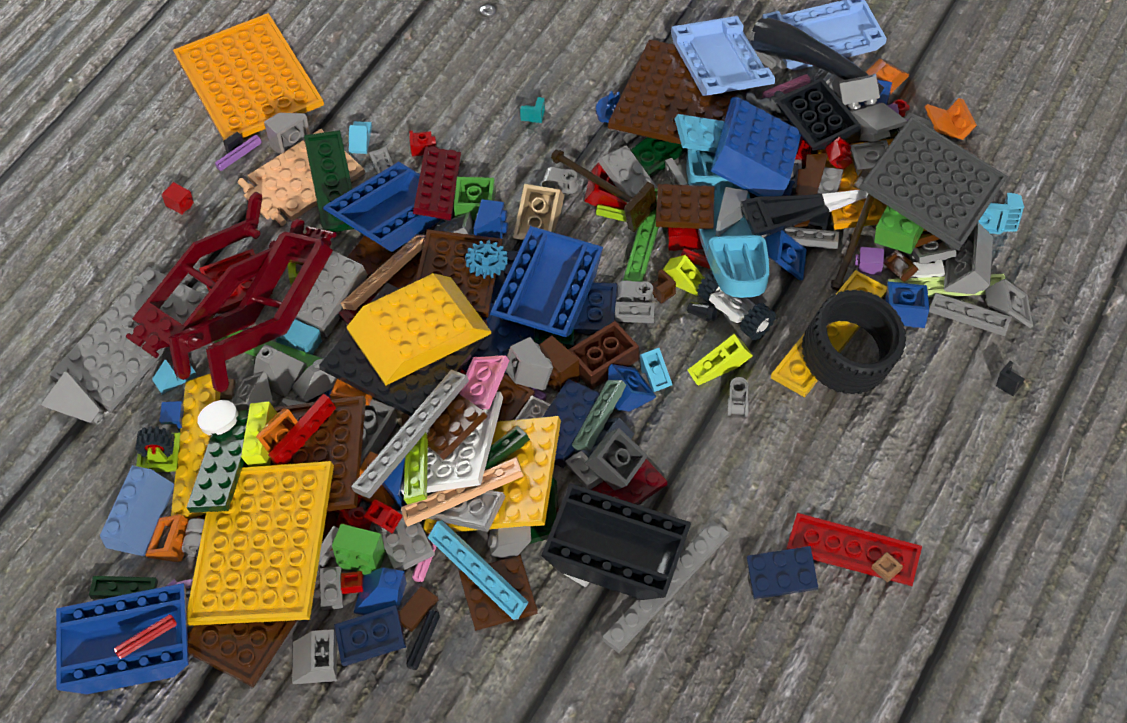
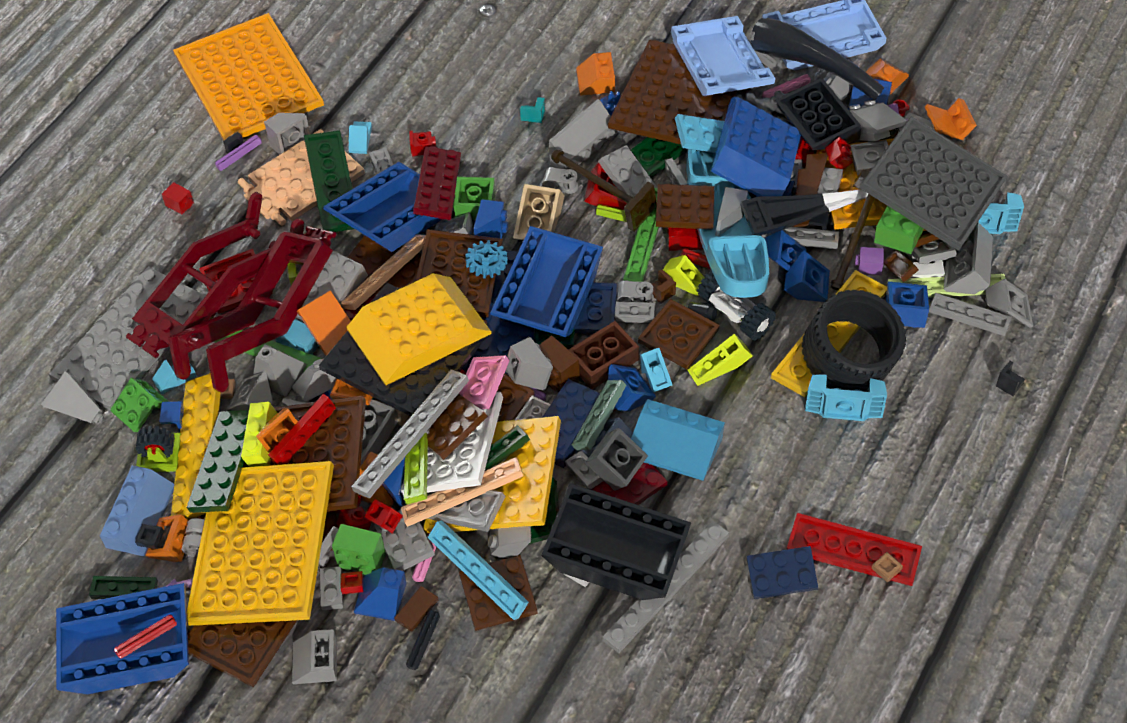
(136, 403): none -> bright green bracket
(149, 536): none -> black plate
(218, 417): white tile -> none
(325, 320): none -> orange tile
(370, 635): dark blue plate -> none
(582, 135): none -> light grey slope
(596, 74): none -> orange slope
(678, 439): none -> dark azure slope
(679, 333): none -> reddish brown plate
(738, 400): light grey piece -> none
(807, 279): none -> blue slope
(846, 403): none -> medium azure plate
(860, 90): light grey brick -> none

